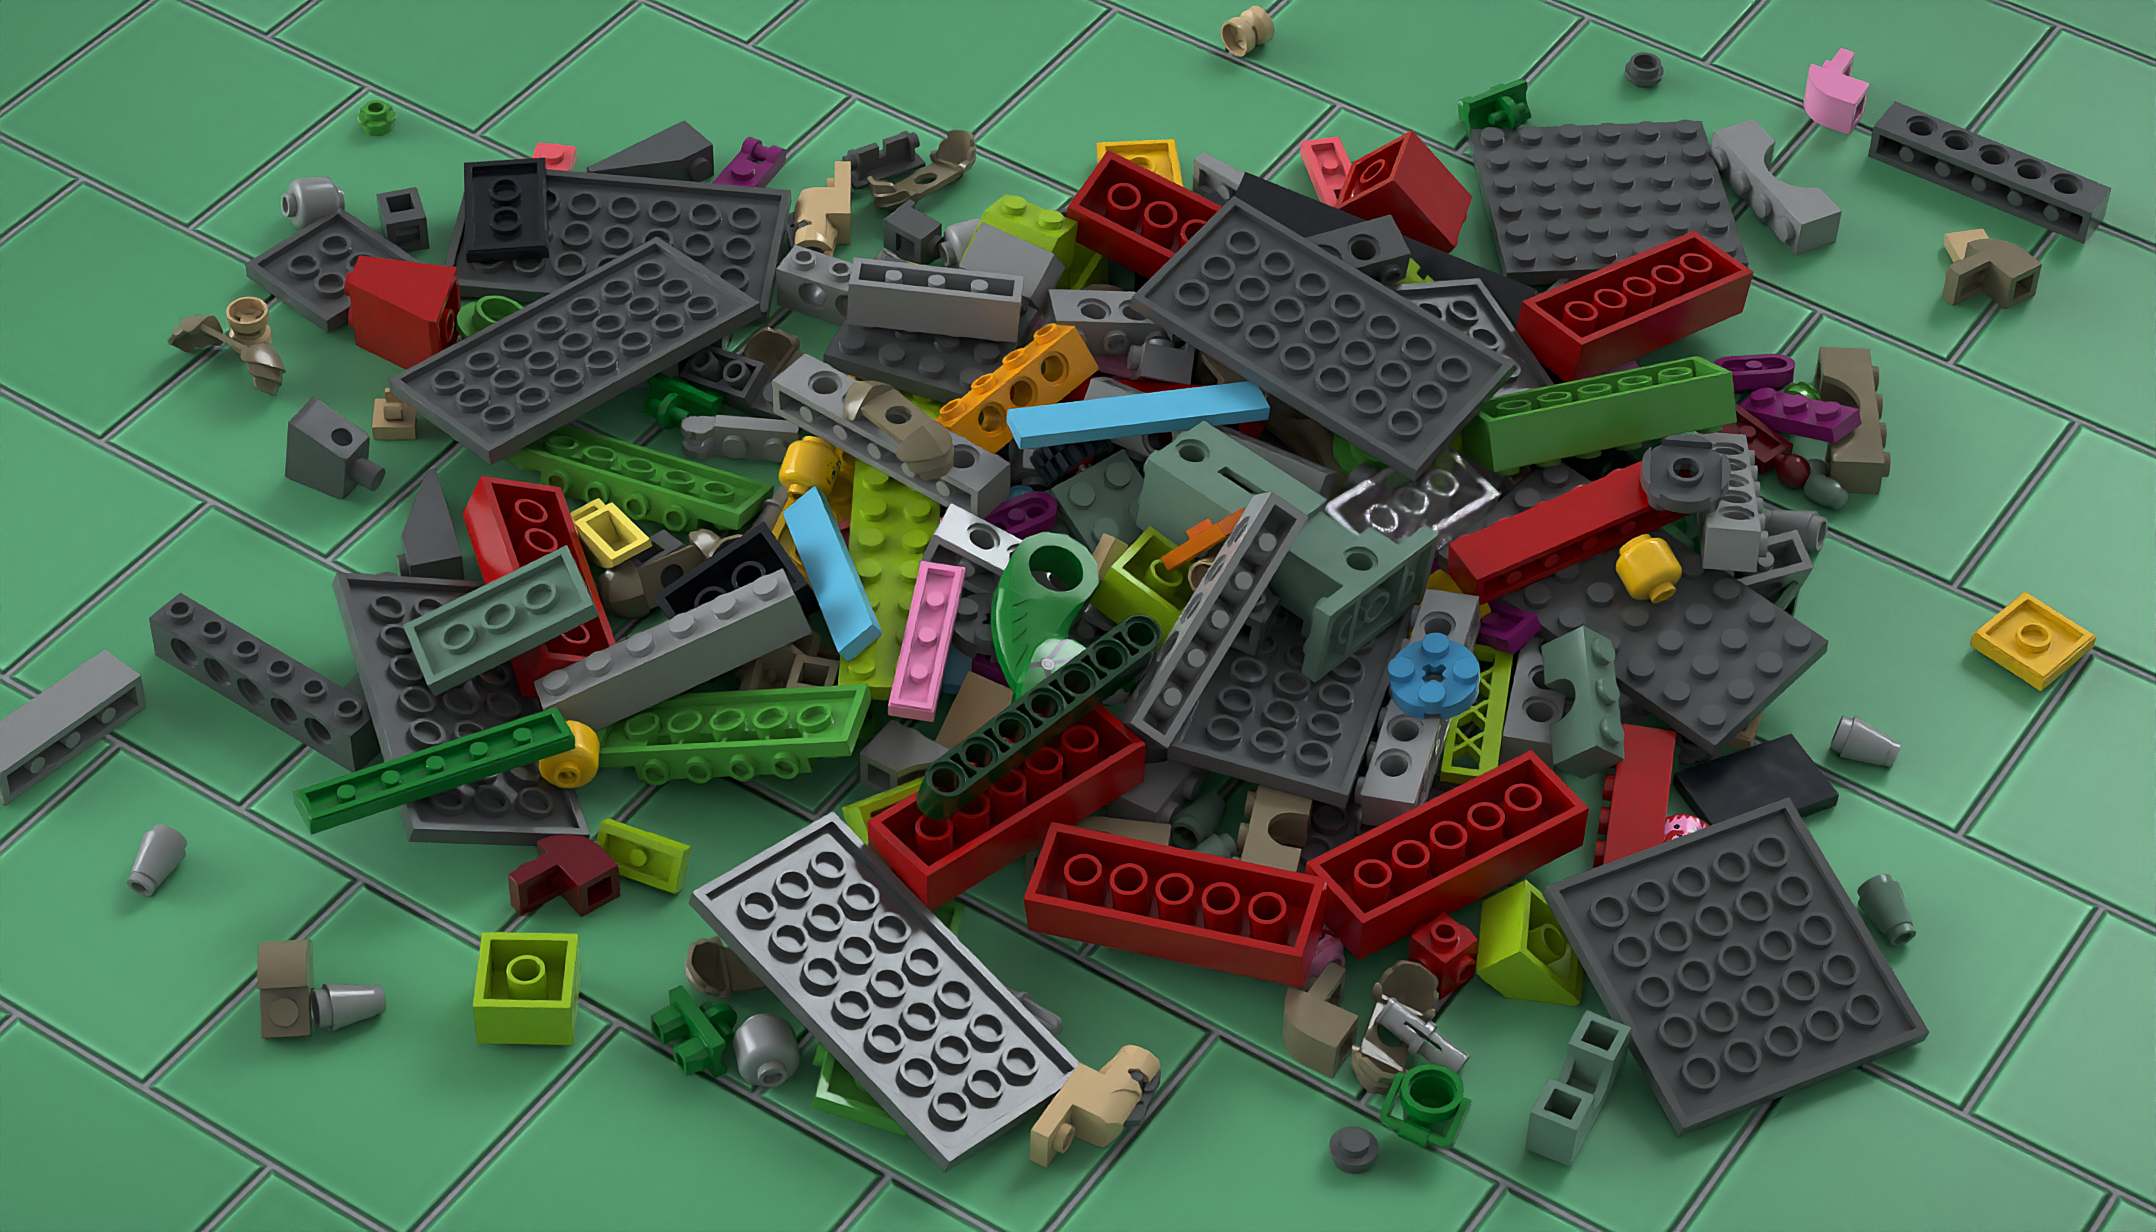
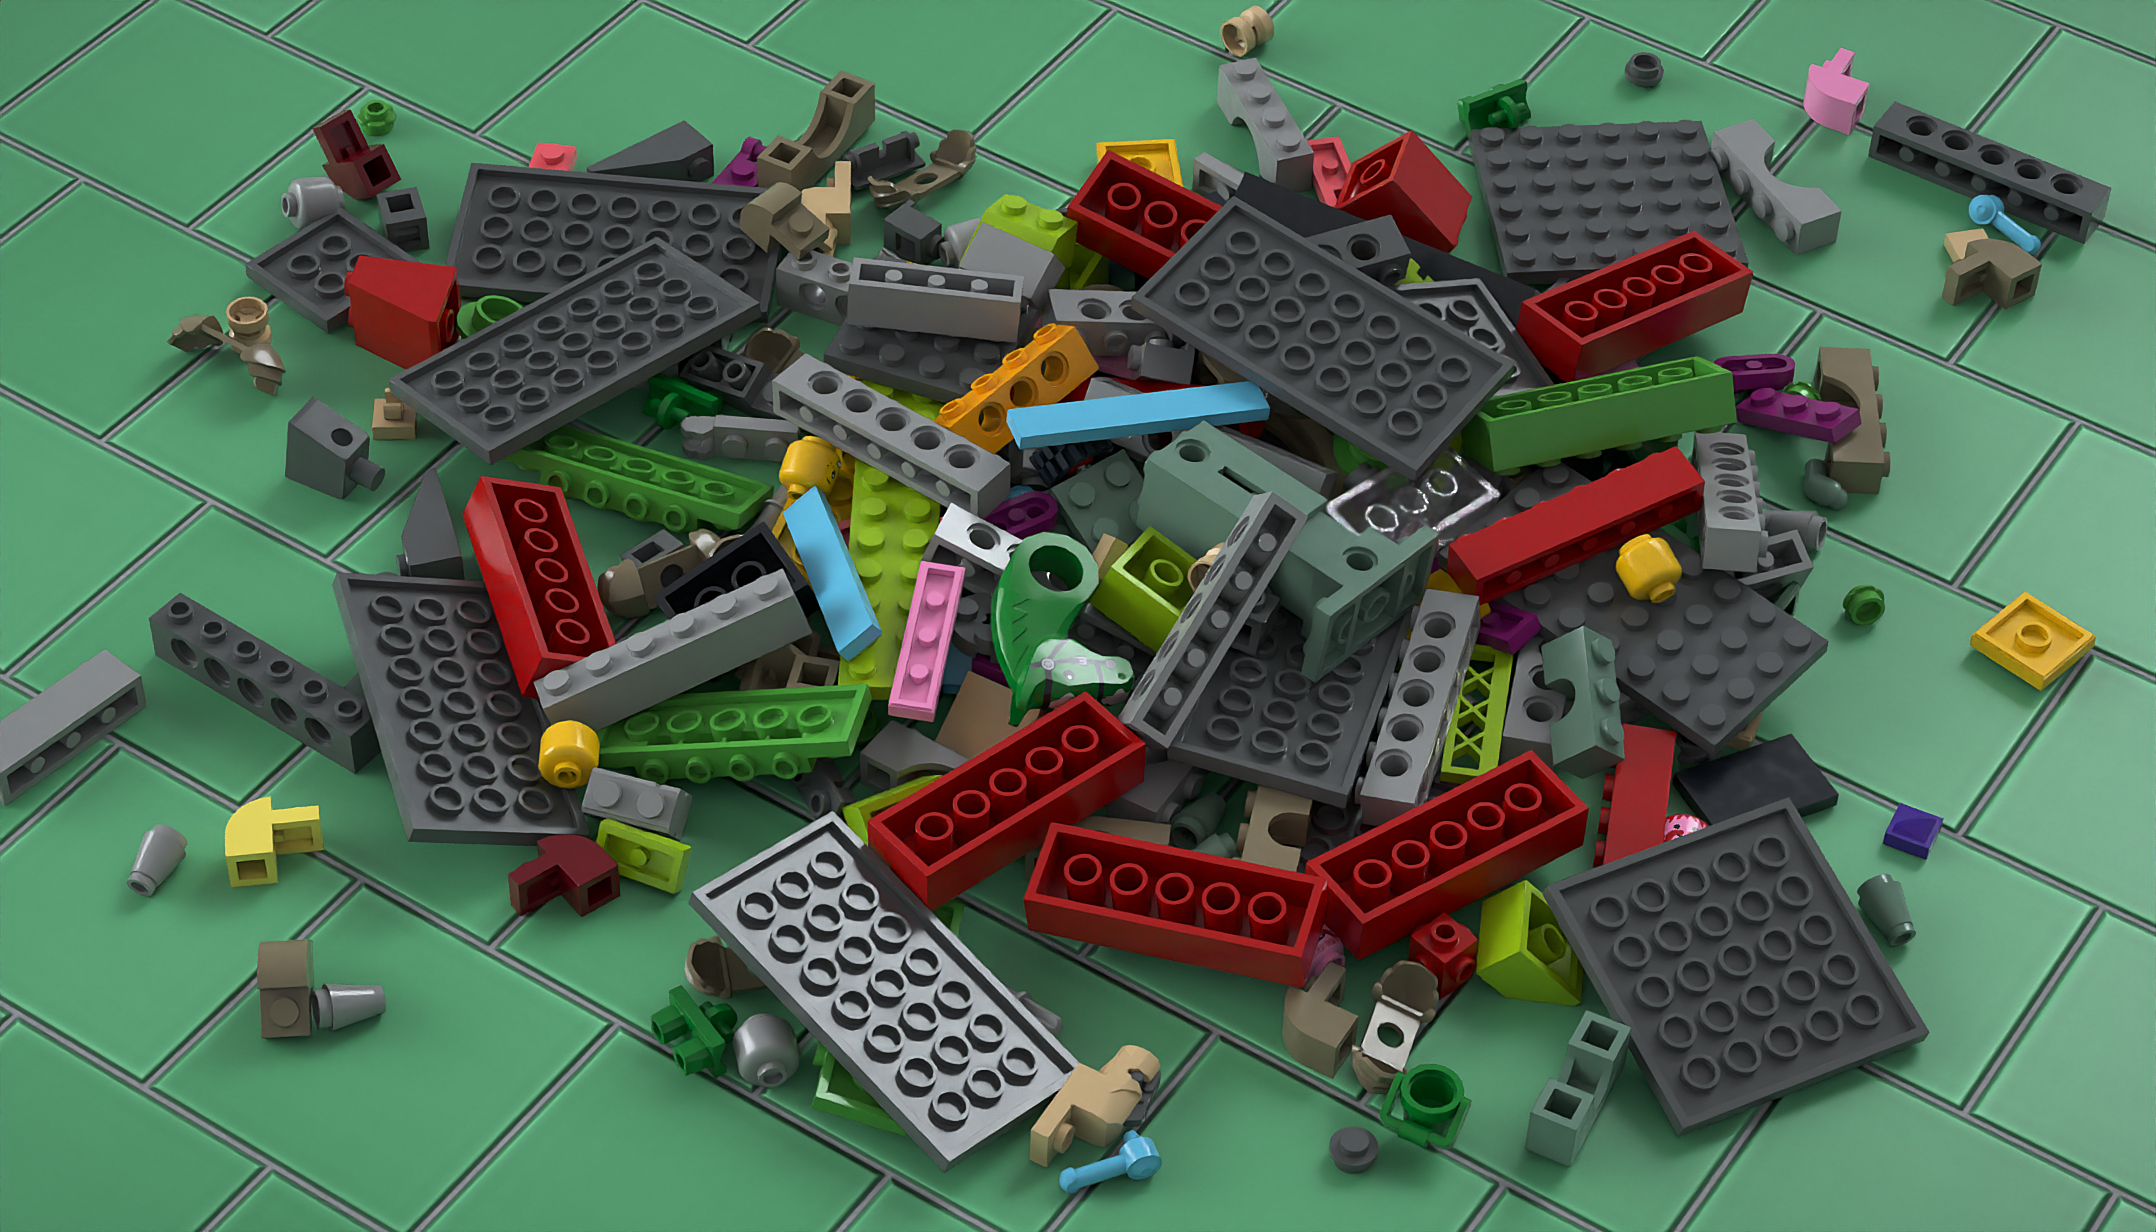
(260, 834): none -> light yellow brick
(352, 163): none -> dark red brick
(433, 770): green tile -> none
(500, 620): sand green plate -> none
(506, 210): black tile -> none
(527, 988): lime brick -> none
(607, 534): light yellow slope -> none
(637, 803): none -> light grey brick
(782, 219): none -> dark tan brick
(823, 789): none -> dark grey hinge
(840, 118): none -> dark tan arch
(922, 441): dark tan piece -> none
(1027, 729): dark green beam -> none
(1136, 1158): none -> medium azure piece
(1202, 537): orange plate -> none
(1281, 147): none -> light grey arch
(1396, 1016): light grey pin -> none
(1434, 657): dark azure plate -> none
(1685, 495): dark grey plate -> none
(1770, 449): dark red plate -> none
(1863, 743): light grey cone -> none
(1864, 604): none -> bright green plate
(1913, 831): none -> dark purple tile
(1990, 211): none -> medium azure piece

